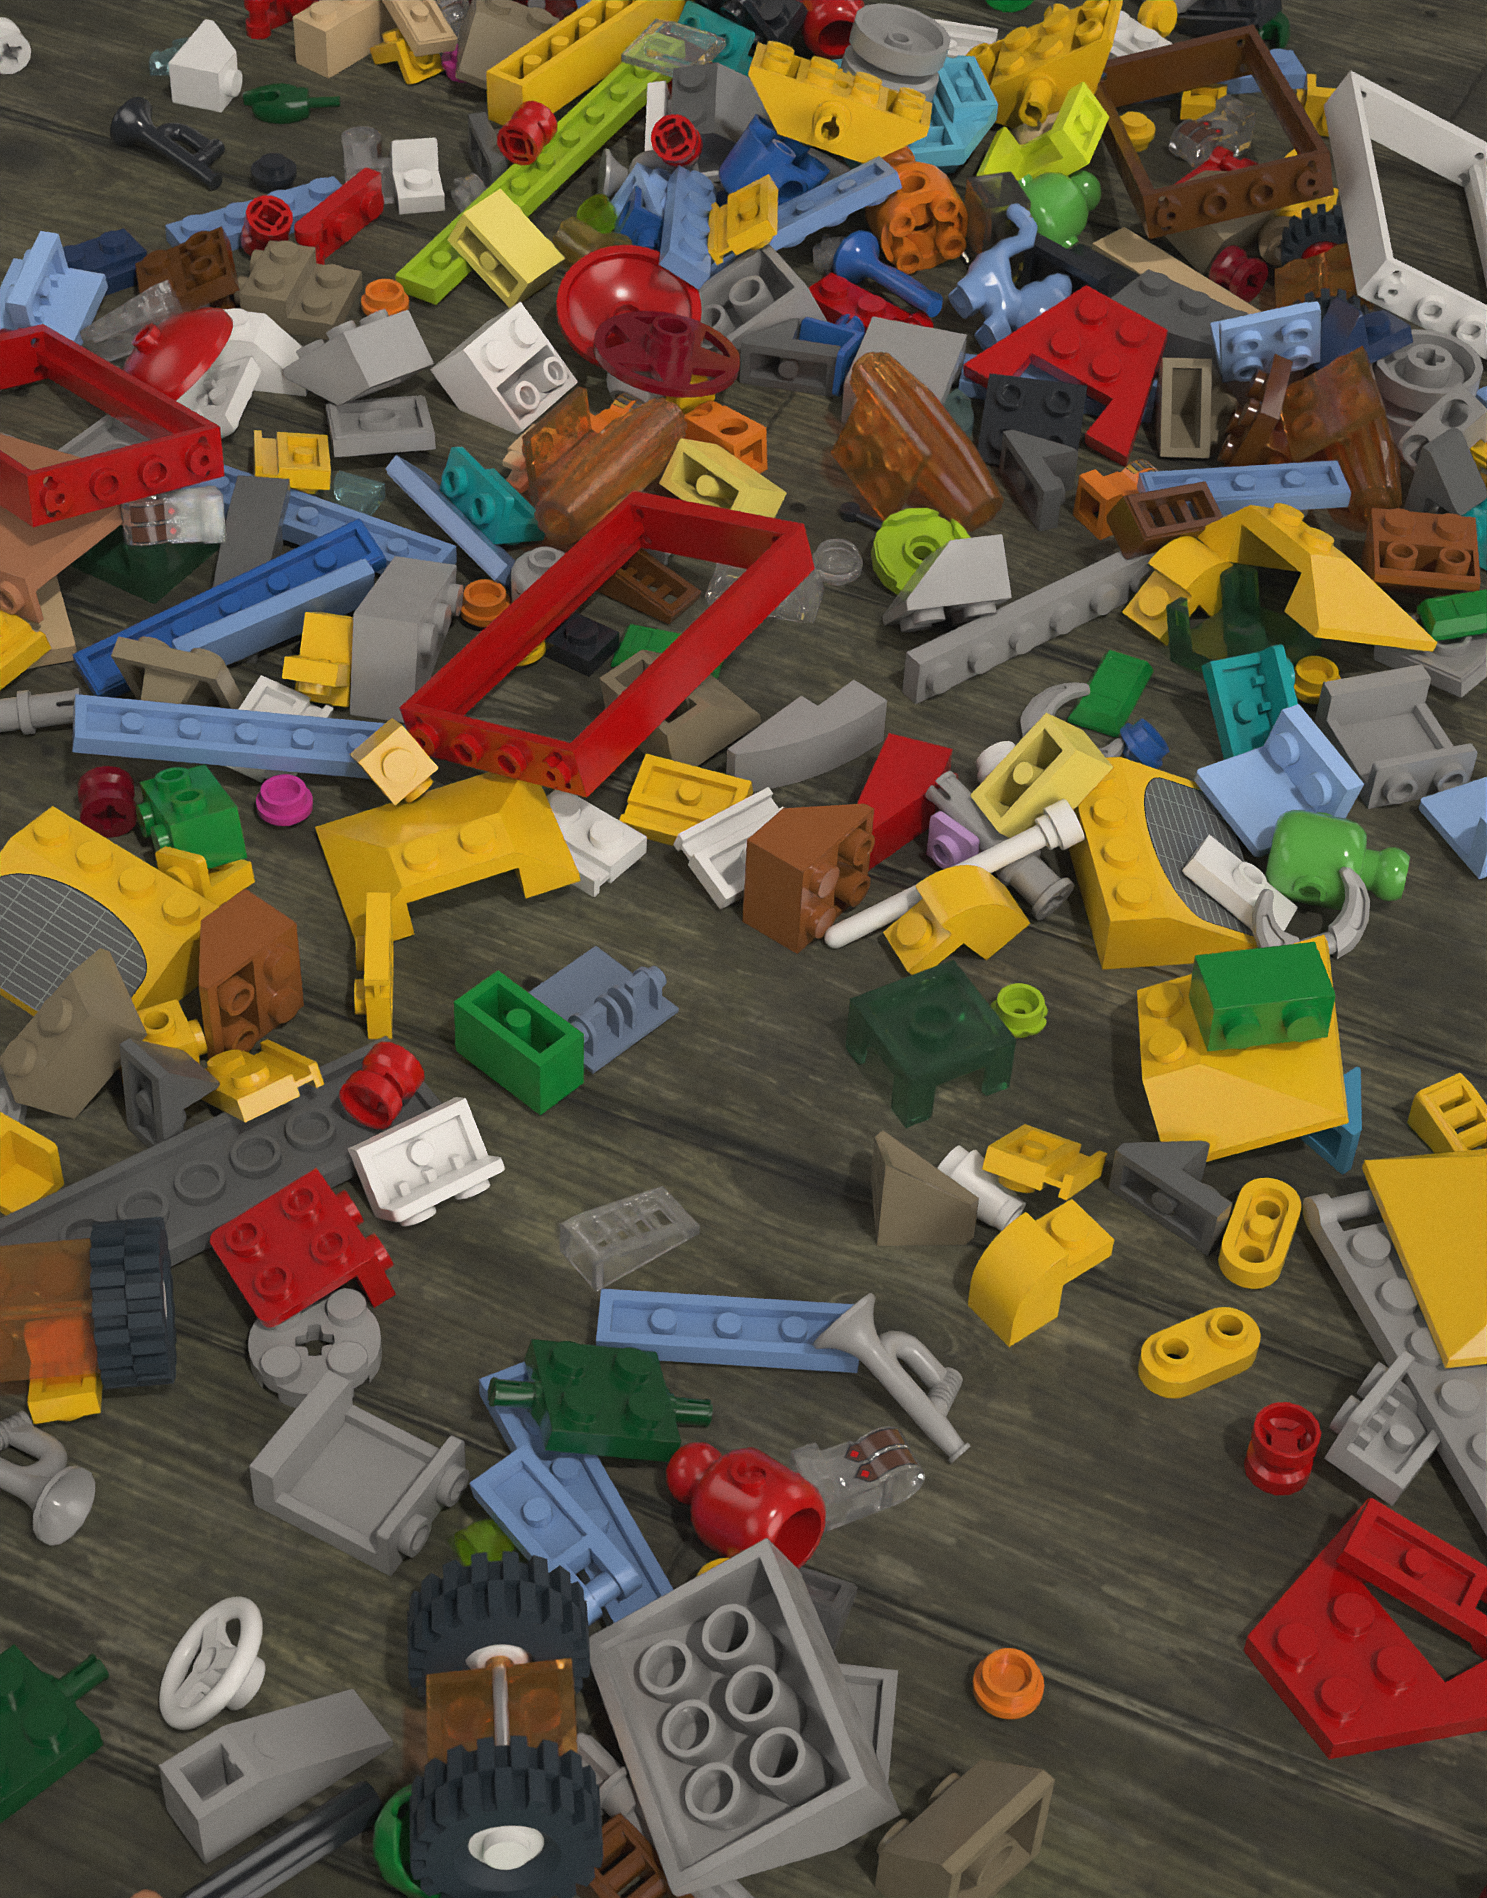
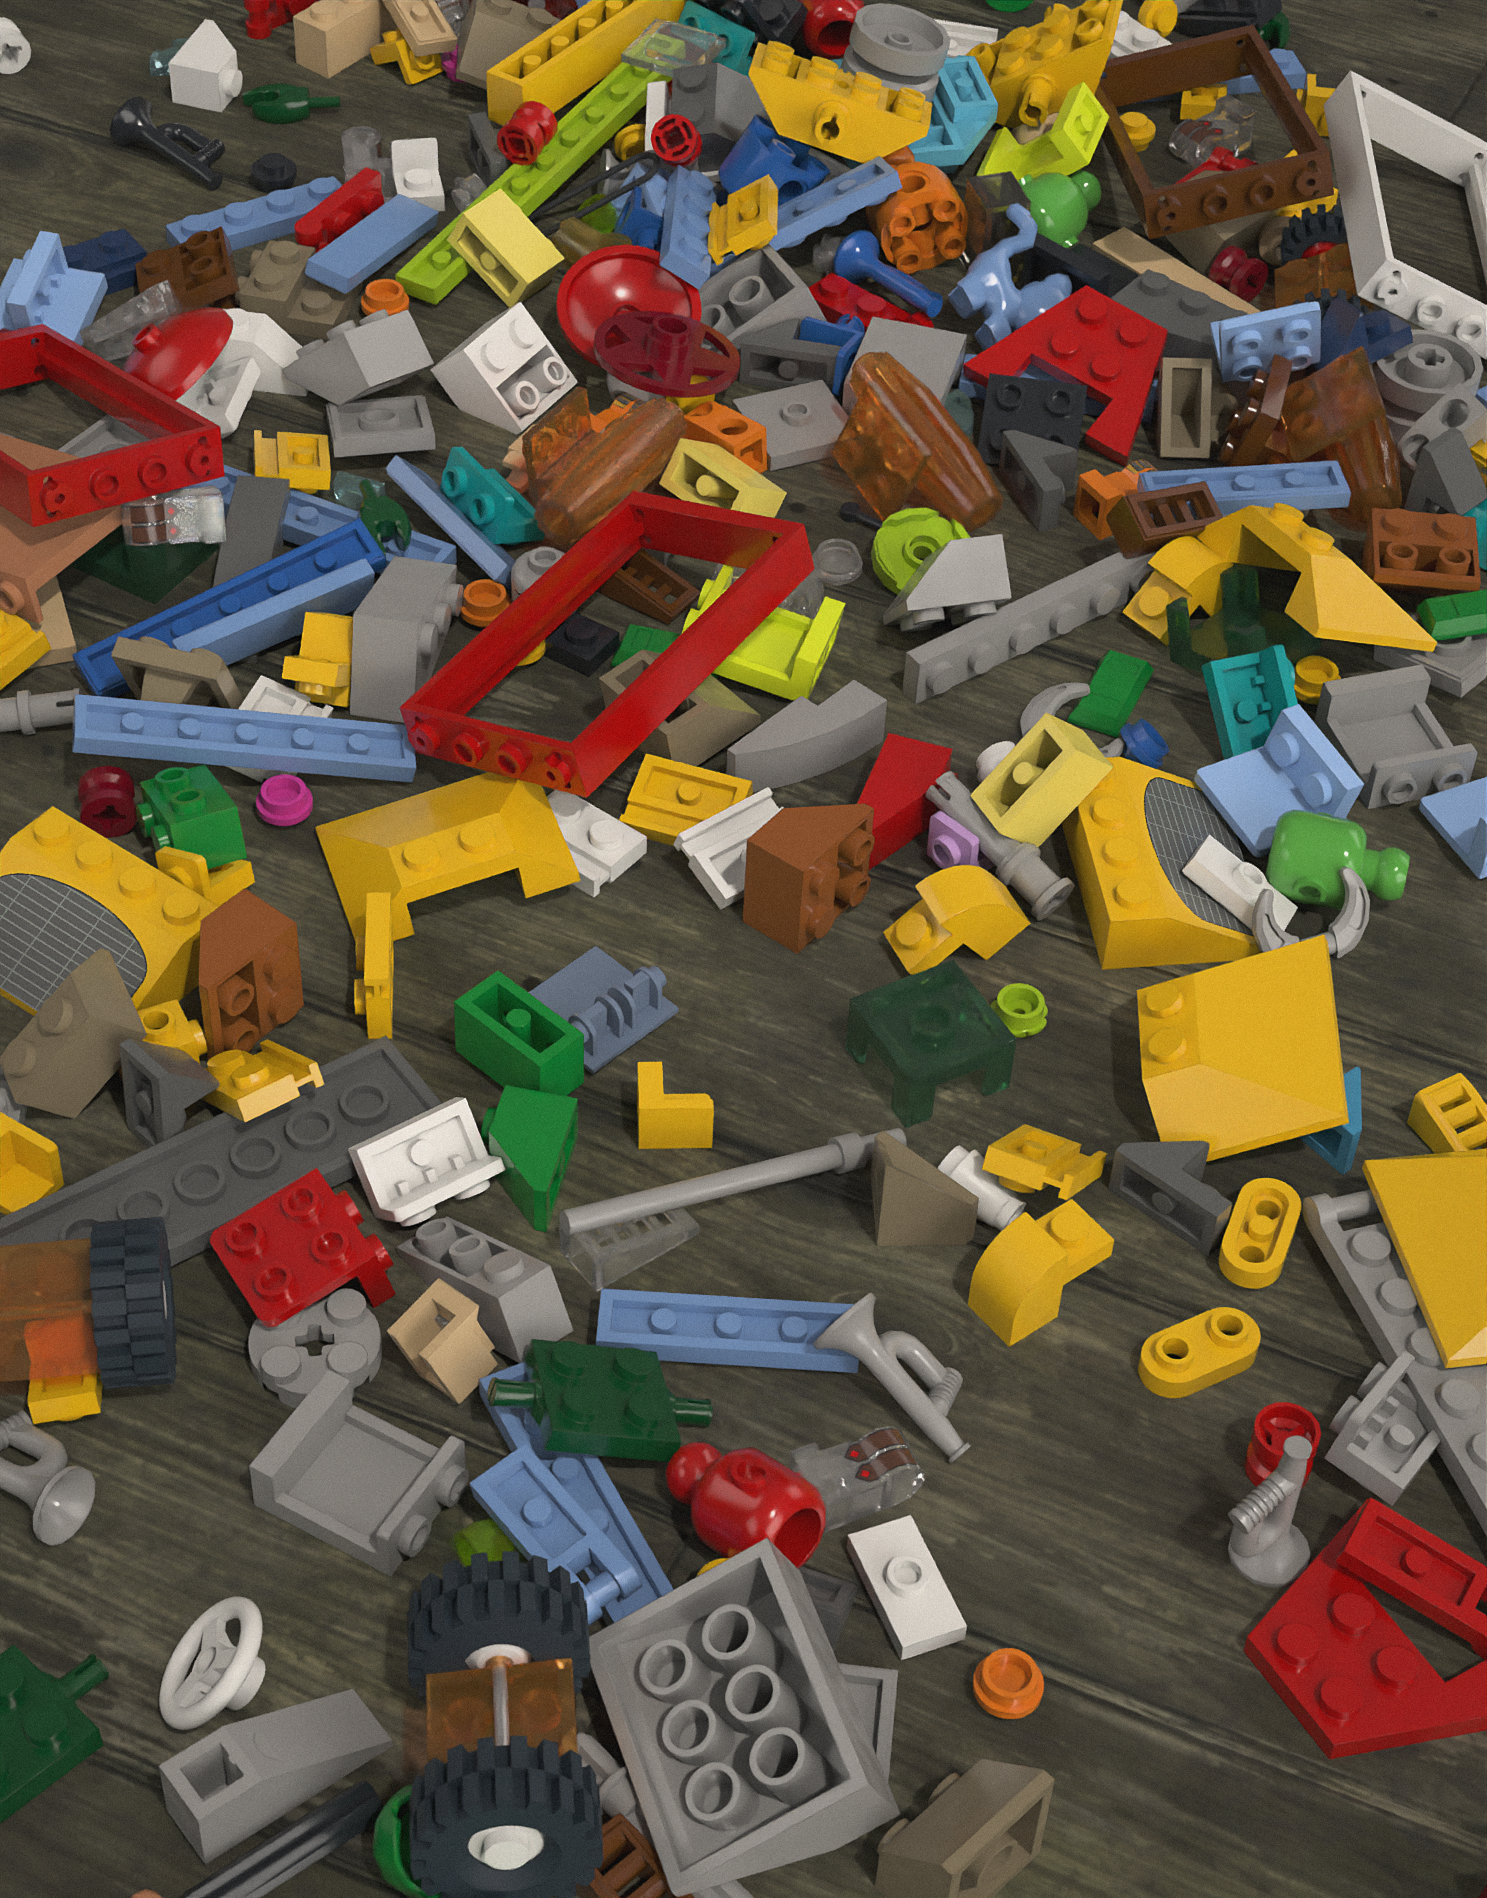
(265, 220): red wheel -> none
(371, 243): none -> medium blue tile
(378, 1089): red wheel -> none
(384, 517): none -> dark green hand
(395, 763): yellow brick -> none
(445, 1341): none -> tan window
(512, 1288): none -> light grey slope
(536, 1141): none -> green slope
(630, 141): none -> yellow plate
(644, 155): none -> black piece
(670, 1119): none -> yellow panel
(783, 651): none -> neon yellow panel
(798, 420): none -> light grey plate
(841, 1154): none -> light grey bar
(906, 1587): none -> white plate
(1053, 829): white piece -> none
(1261, 996): green brick -> none
(1262, 1539): none -> light grey piece

